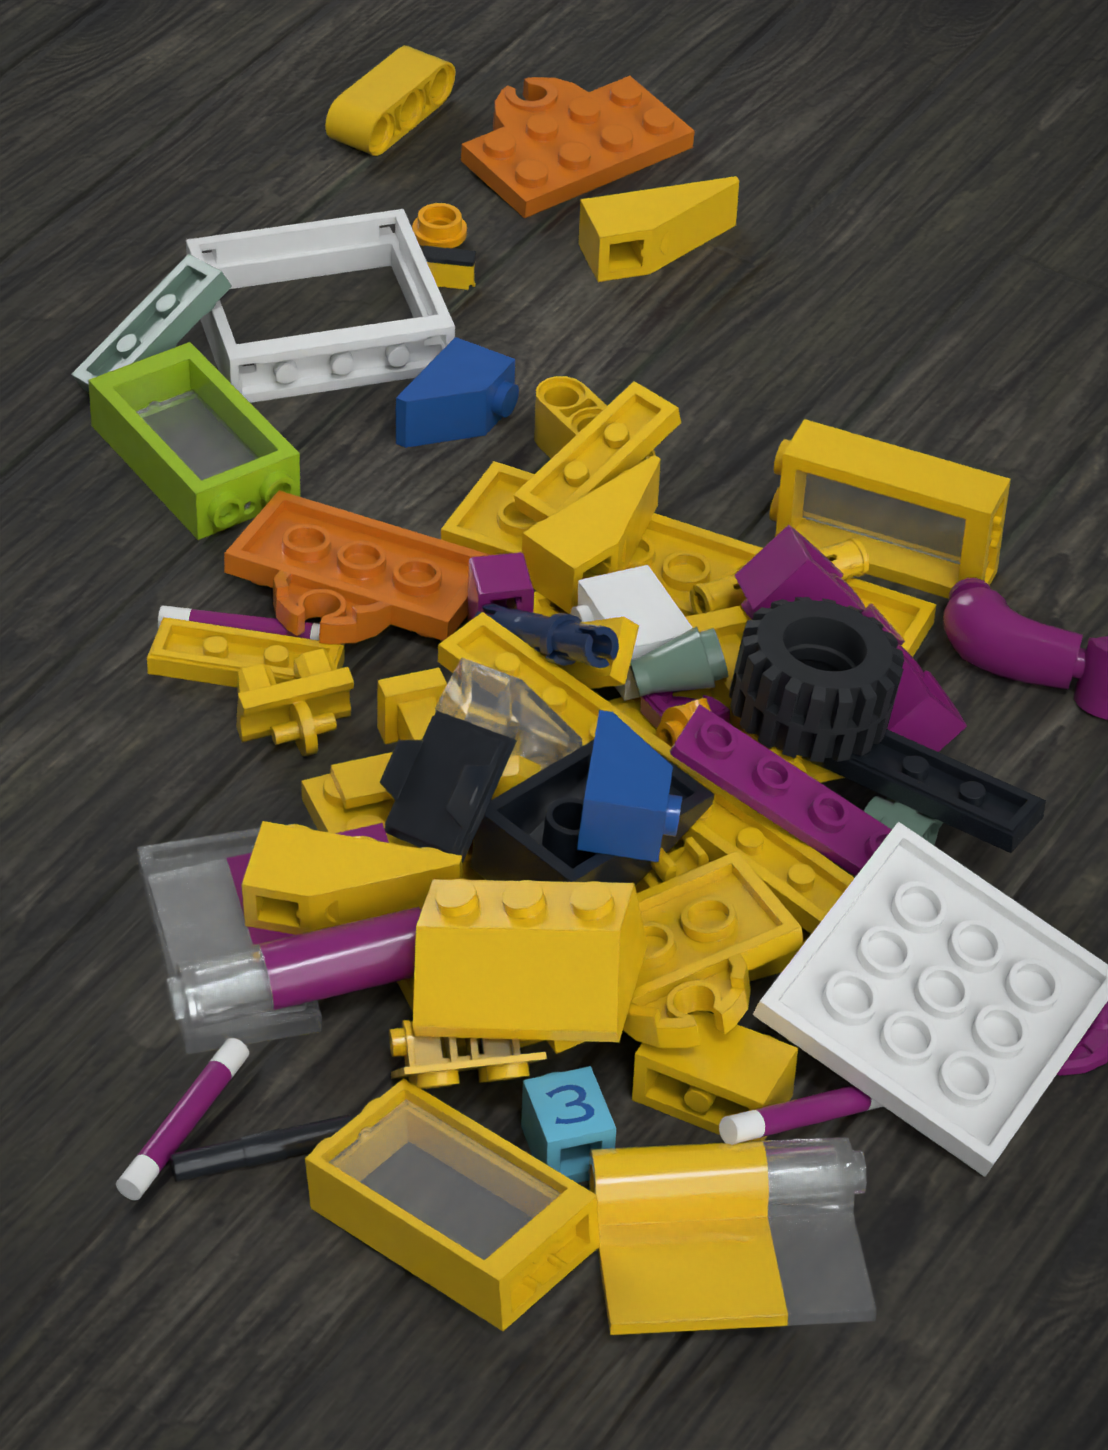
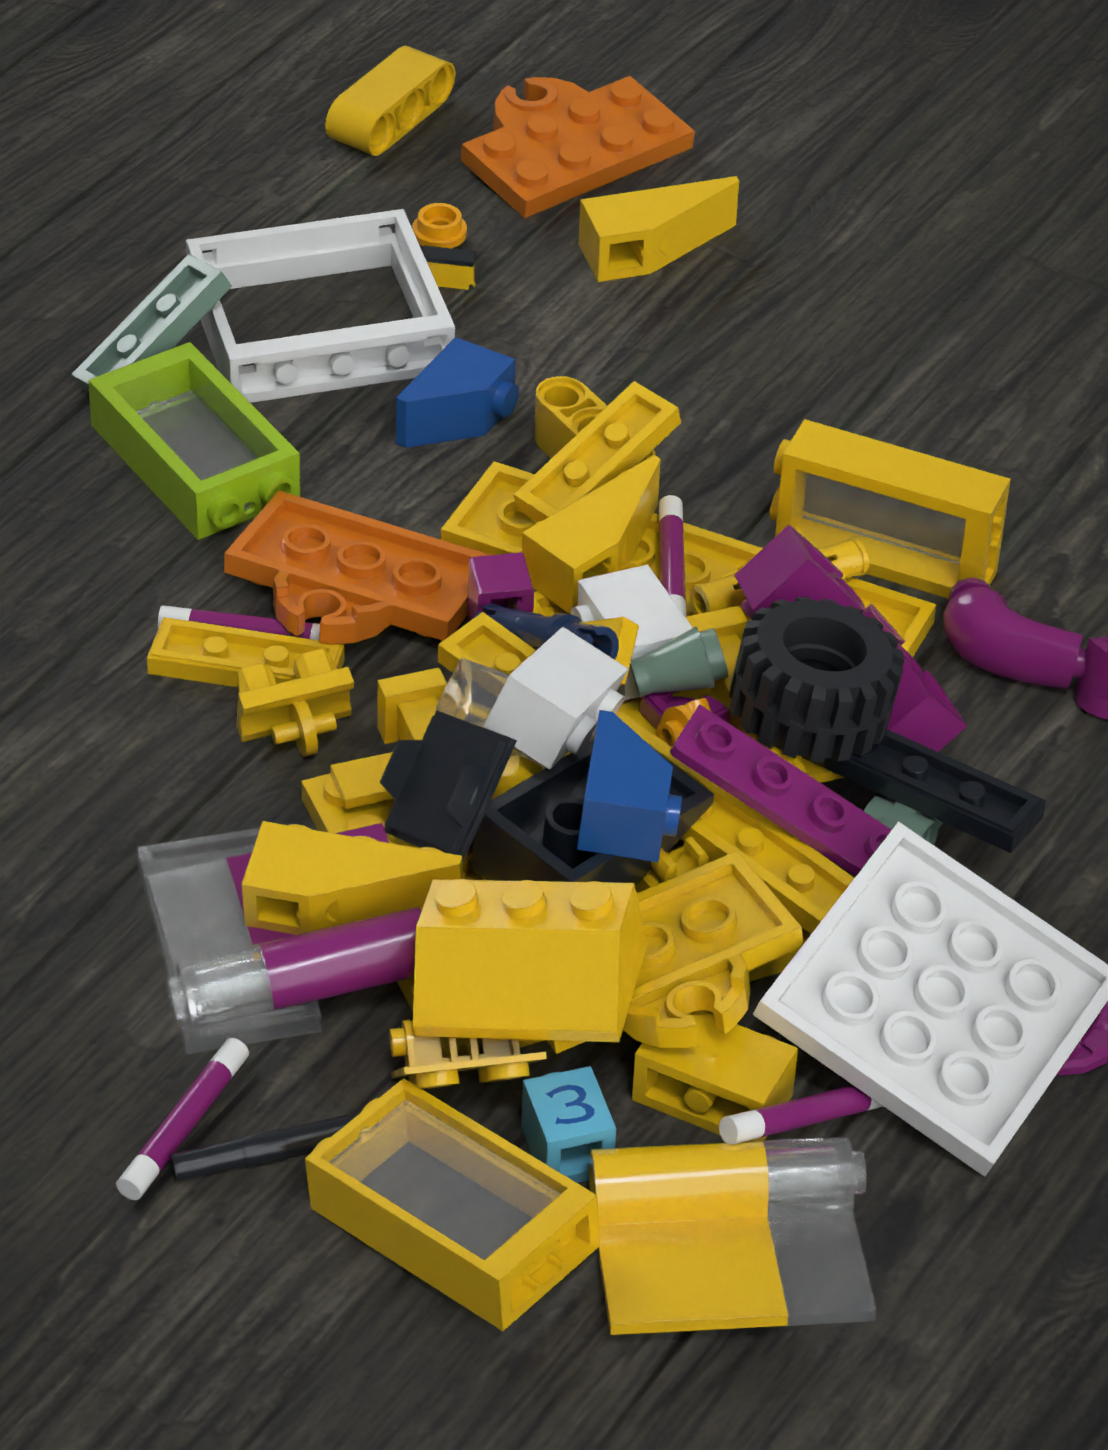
(557, 698): none -> white brick
(672, 549): none -> magenta bar

